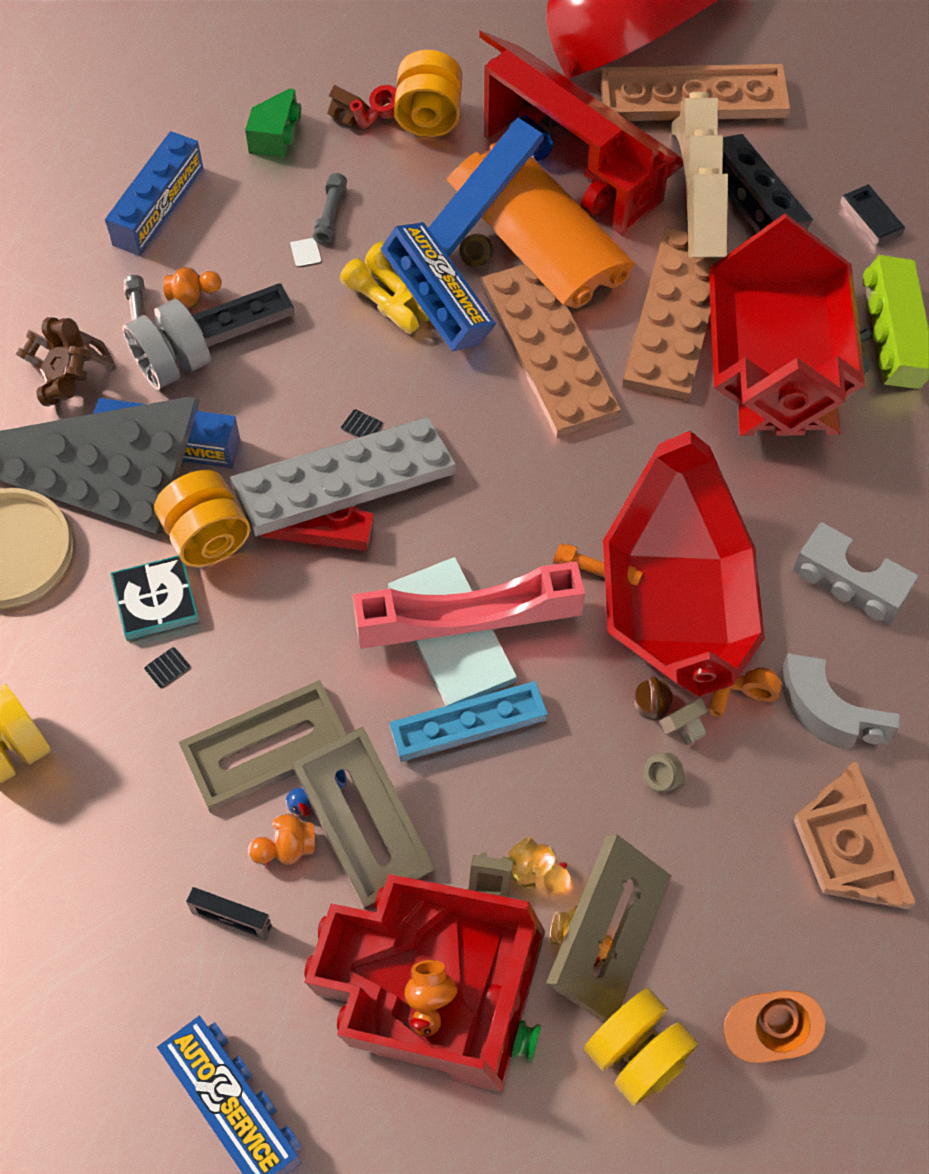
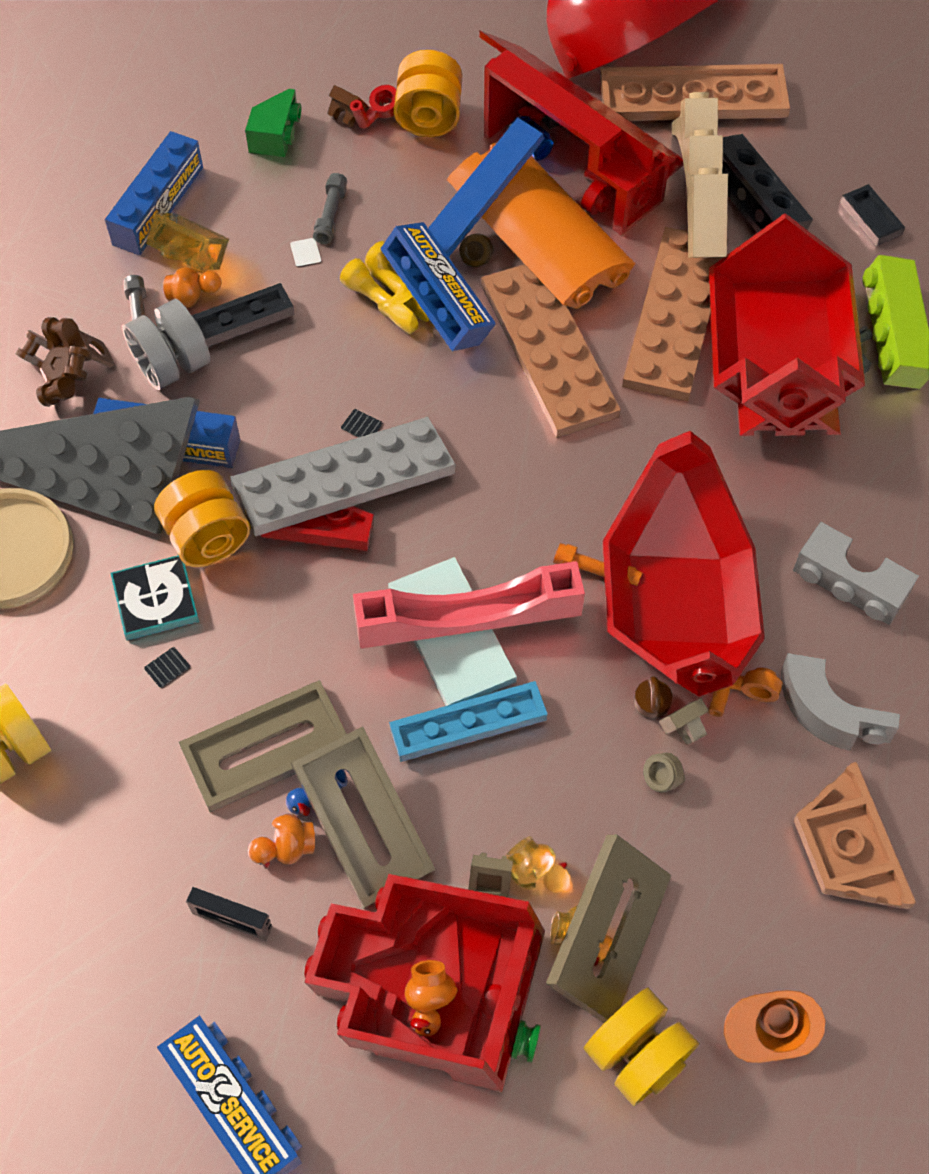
(187, 241): none -> clear yellow brick

